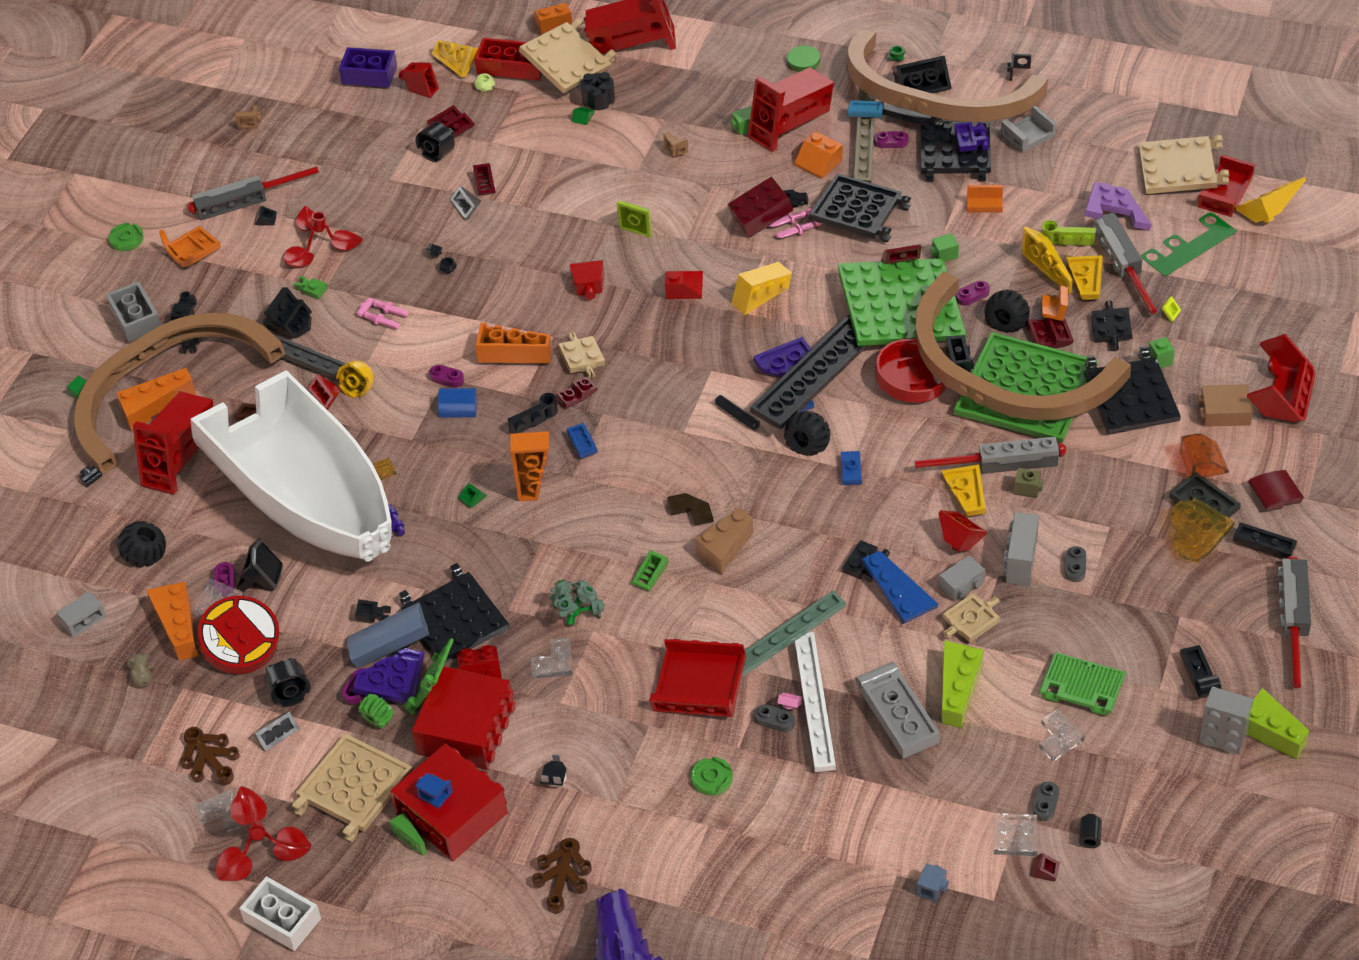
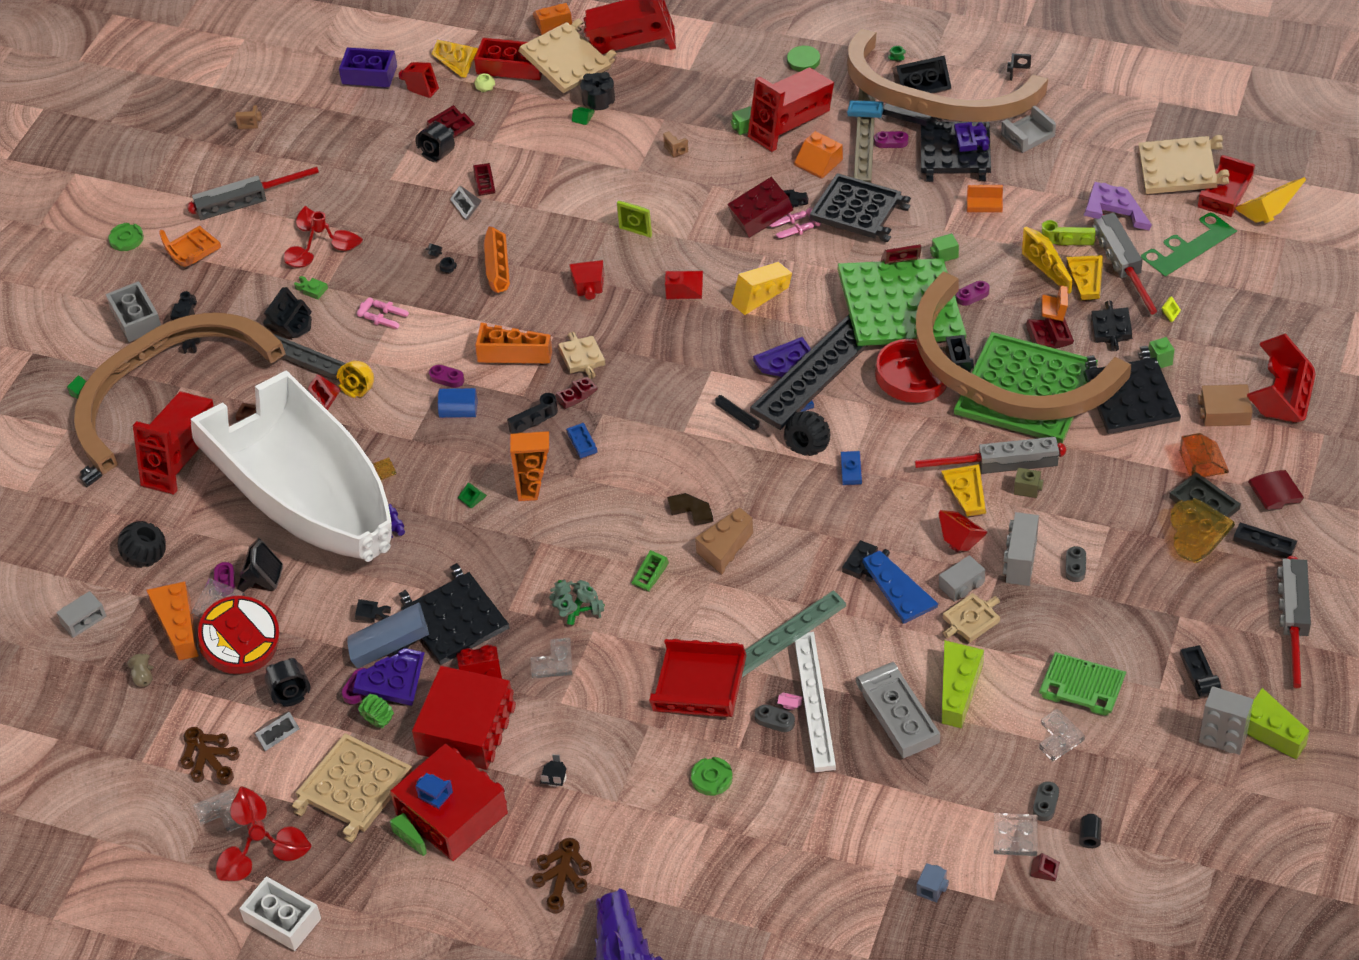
(151, 397): orange wedge -> none
(265, 216): black slope -> none
(430, 678): bright green window -> none
(496, 260): none -> orange brick
(1007, 311): black wheel -> none

